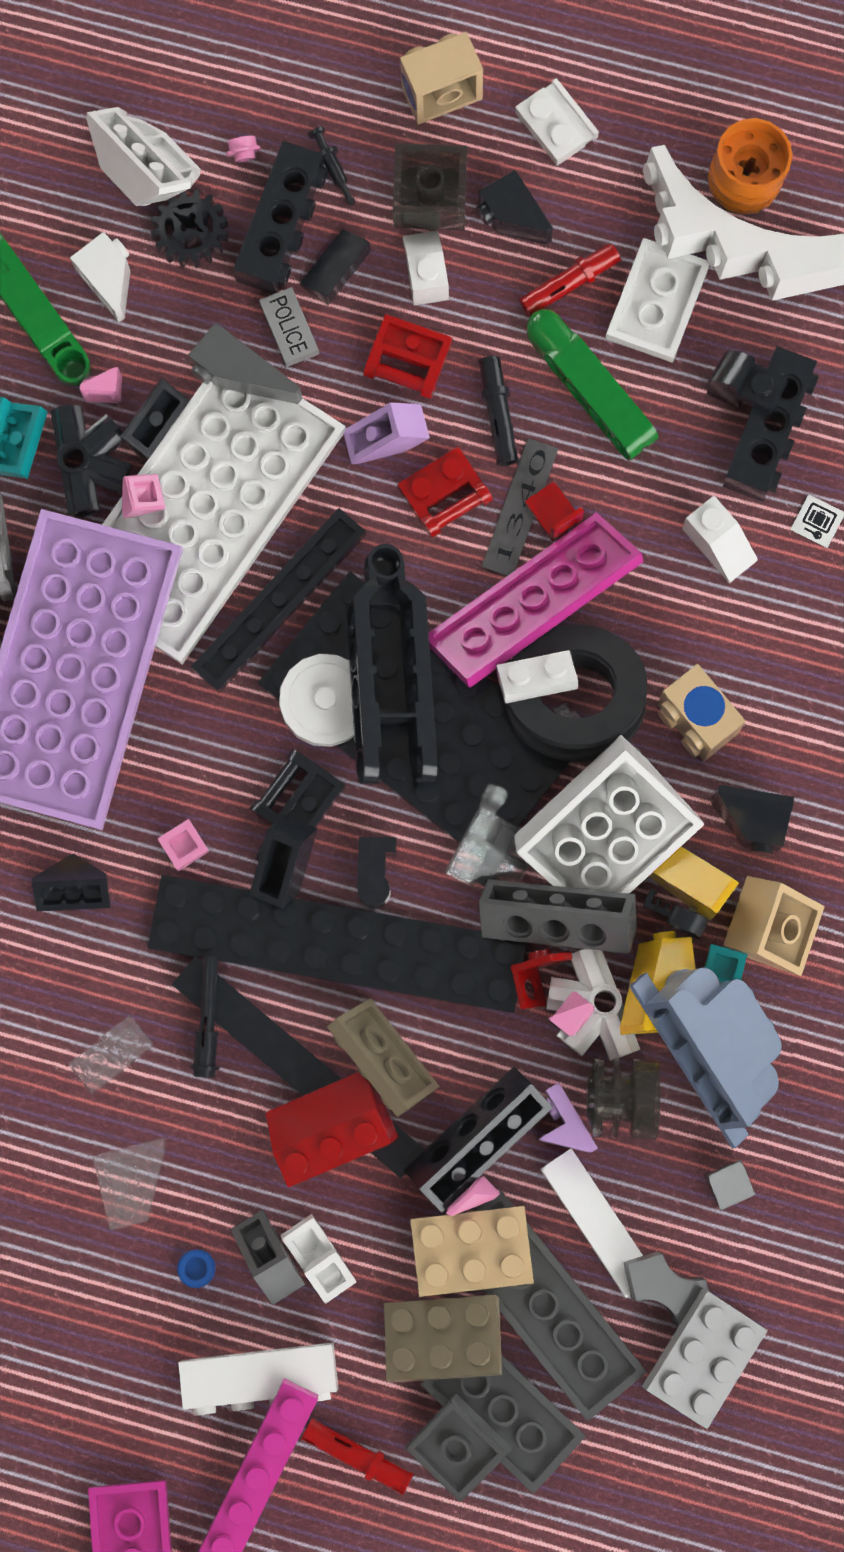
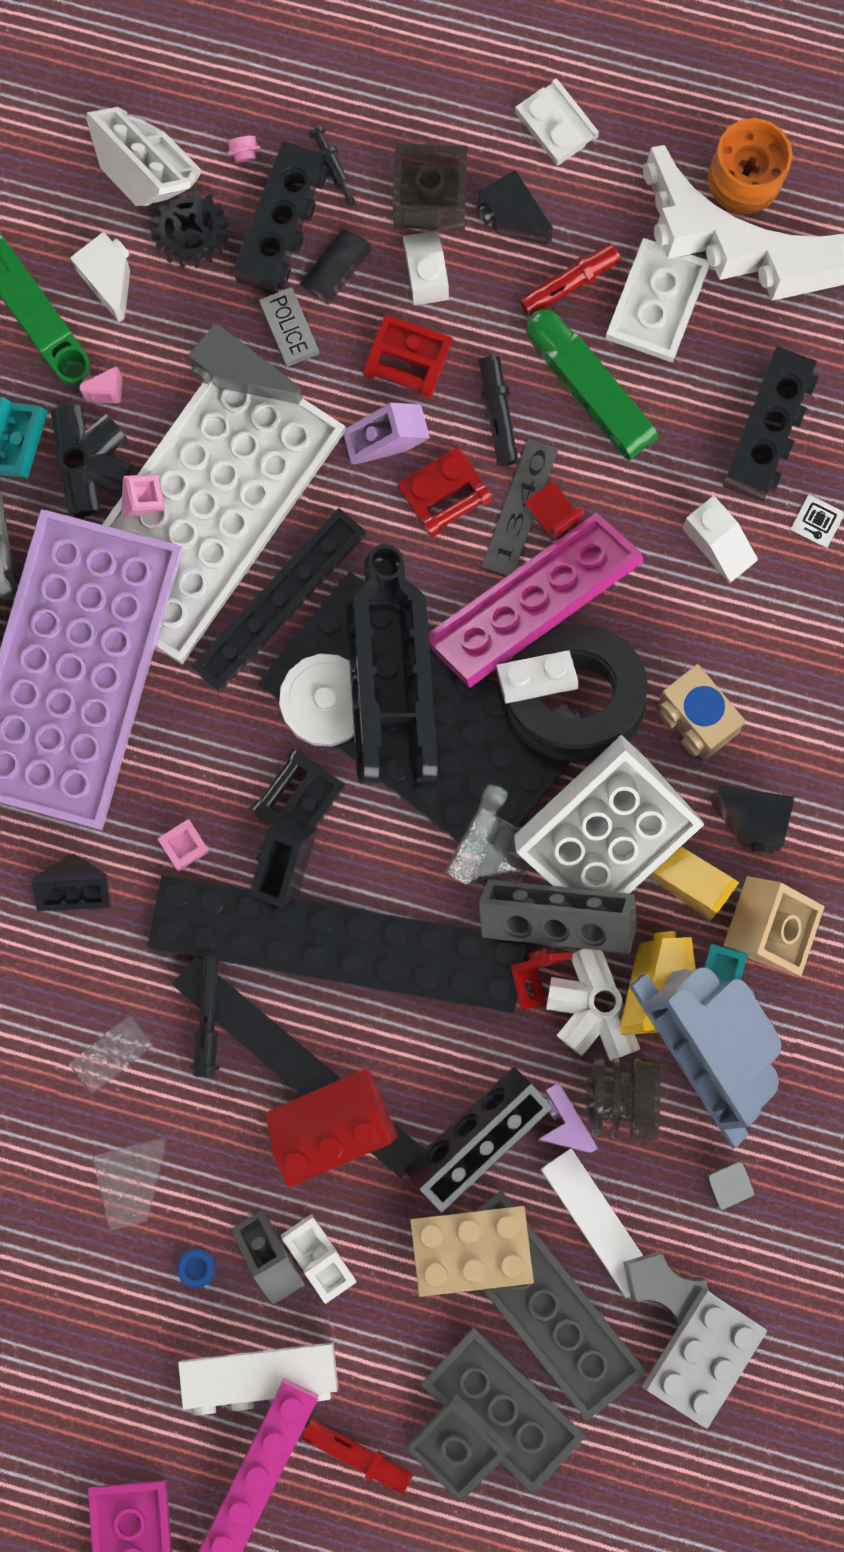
(154, 419): black slope -> none
(372, 881): black leg -> none
(383, 1057): dark tan plate -> none
(441, 77): tan brick -> none
(442, 1339): dark tan plate -> none
(478, 1193): bright pink slope -> none
(573, 1014): bright pink slope -> none
(678, 918): black piece -> none
(742, 380): black brick -> none

